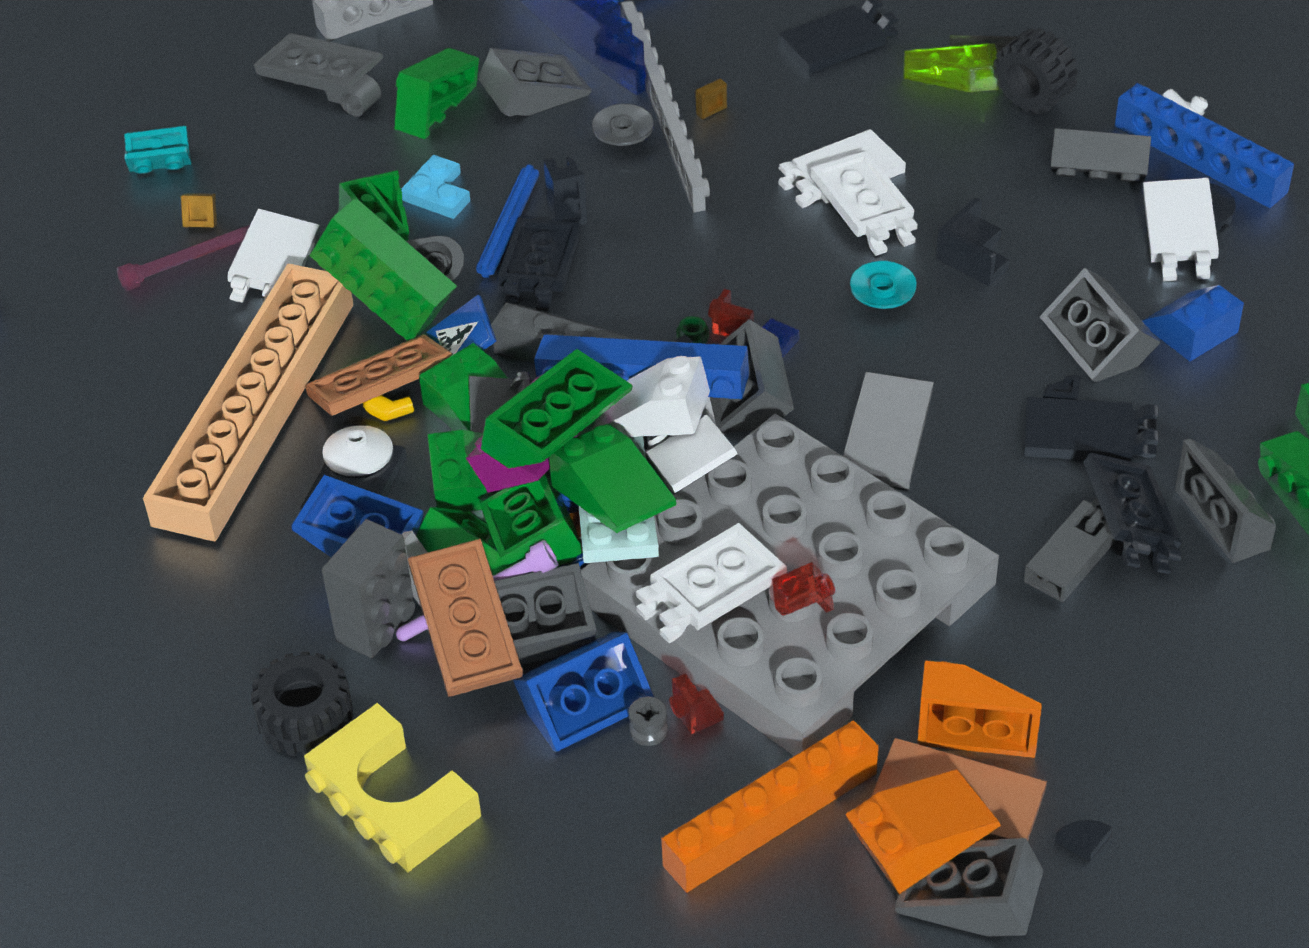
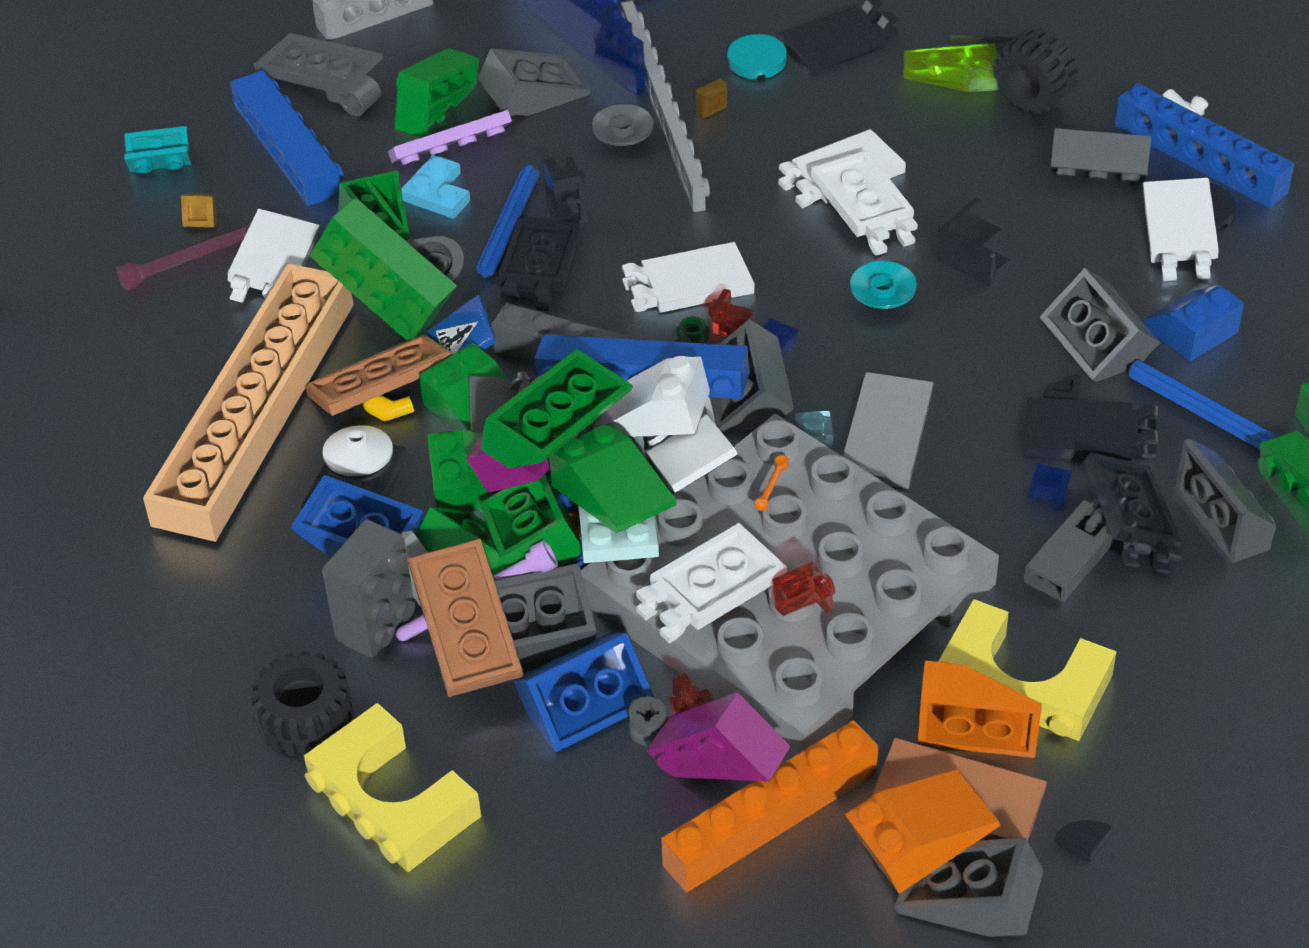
(287, 137): none -> blue brick
(438, 142): none -> lavender plate
(687, 278): none -> white tile
(719, 742): none -> magenta wedge
(756, 56): none -> teal tile
(781, 463): none -> orange hinge
(816, 424): none -> clear light blue plate
(1050, 484): none -> clear blue plate
(1065, 699): none -> light yellow arch
(1199, 404): none -> blue axle

